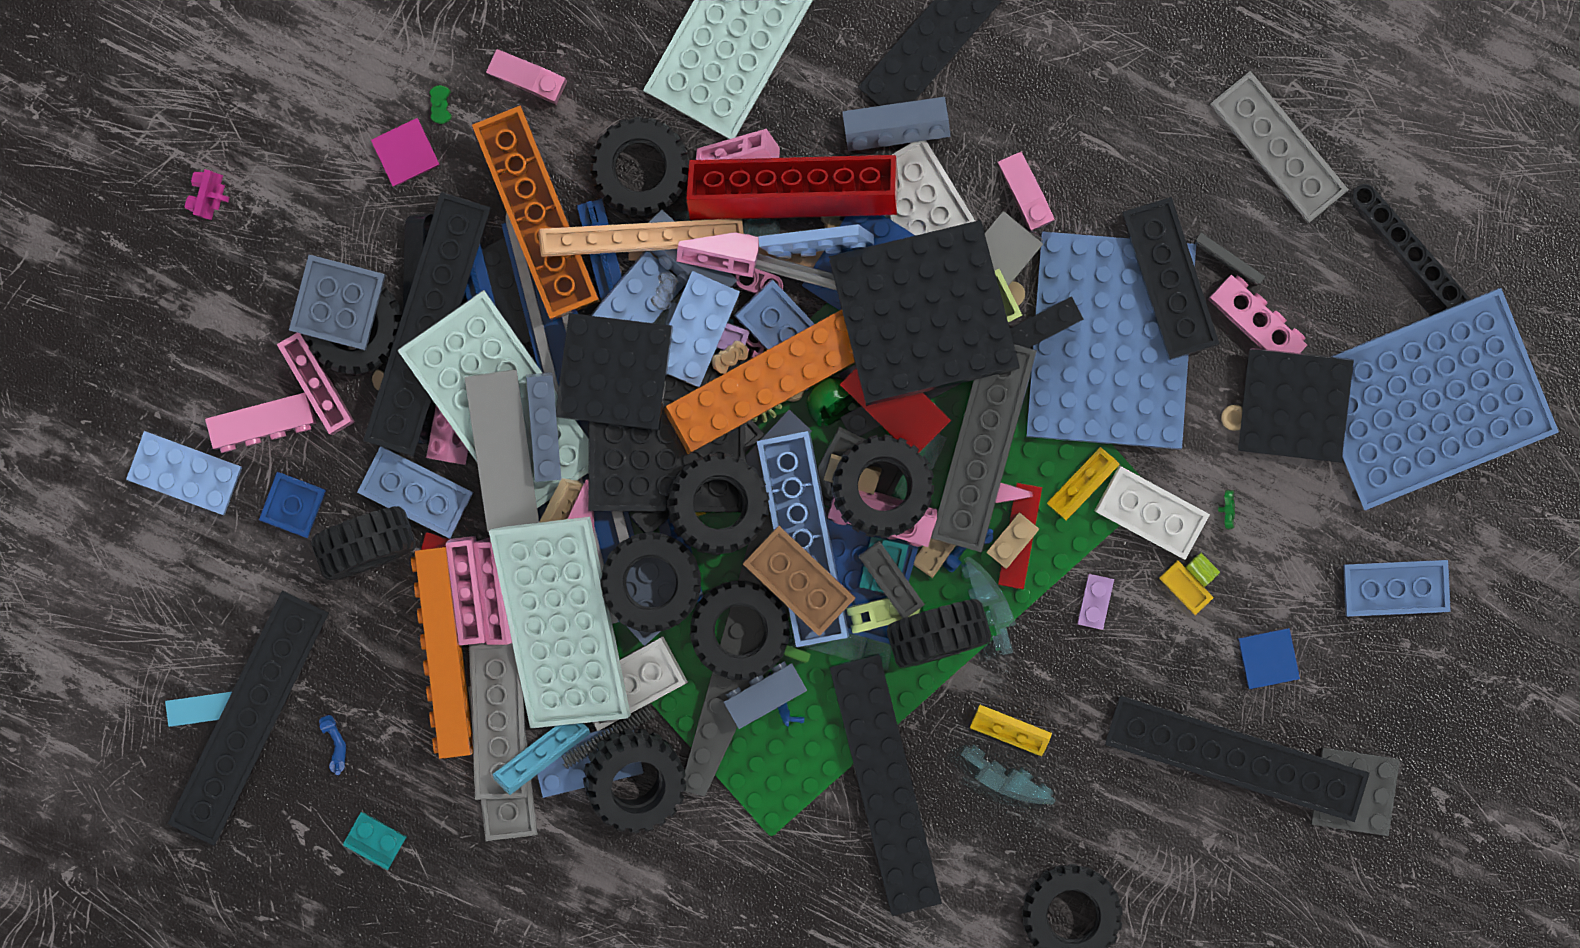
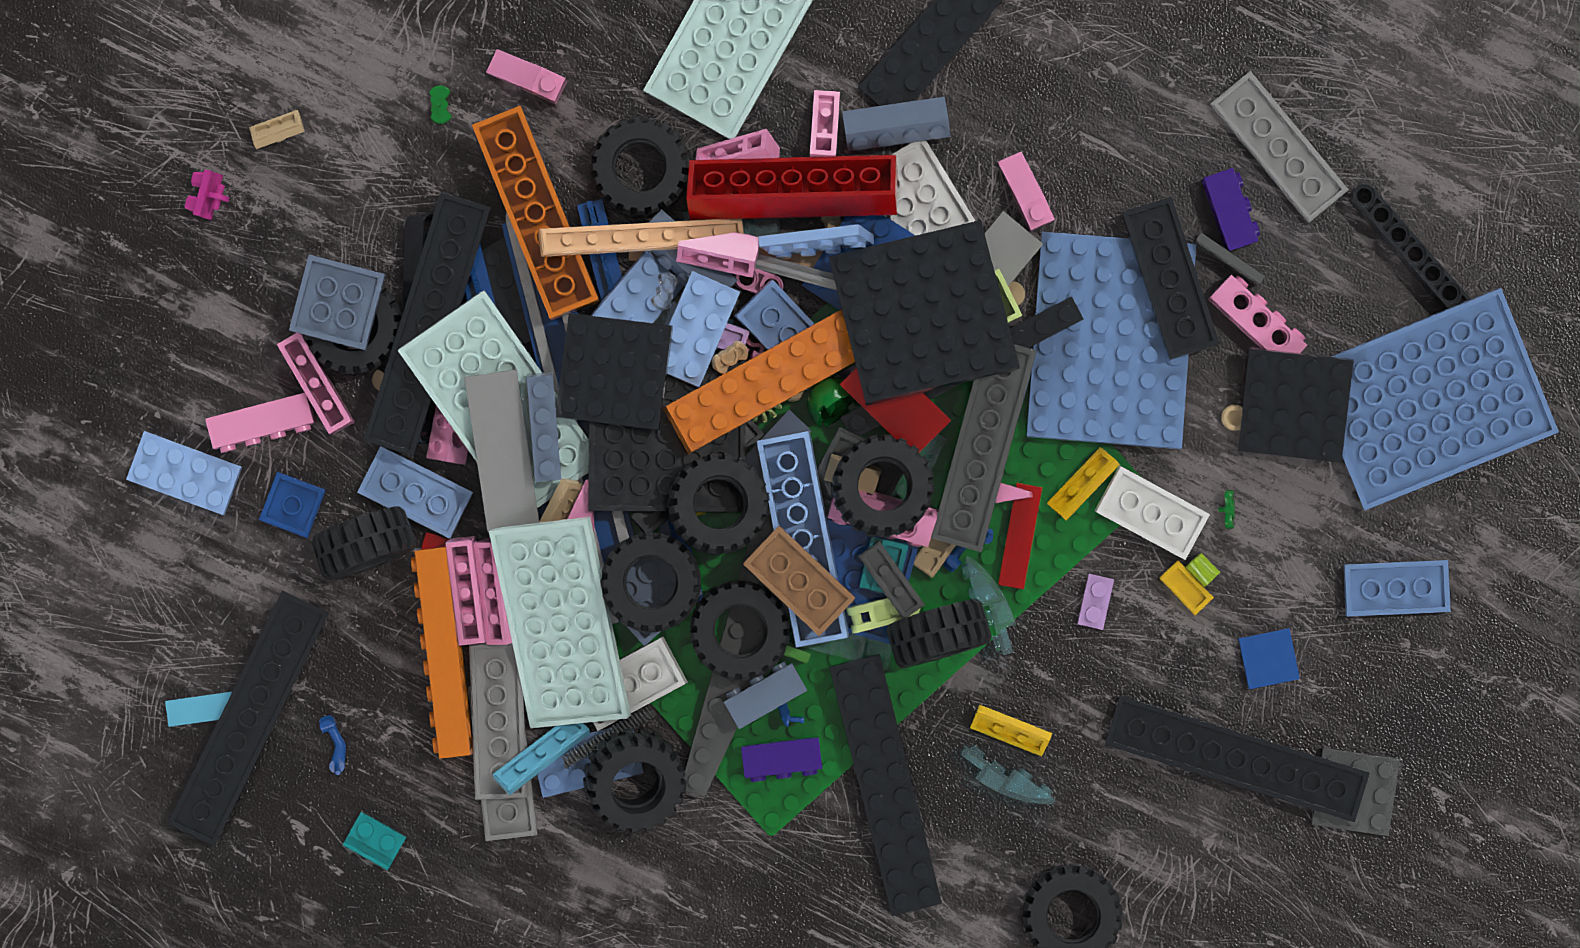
(277, 129): none -> tan plate
(405, 152): dark pink tile -> none
(781, 758): none -> dark purple brick
(824, 124): none -> bright pink slope
(1012, 540): tan plate -> none
(1230, 209): none -> dark purple brick

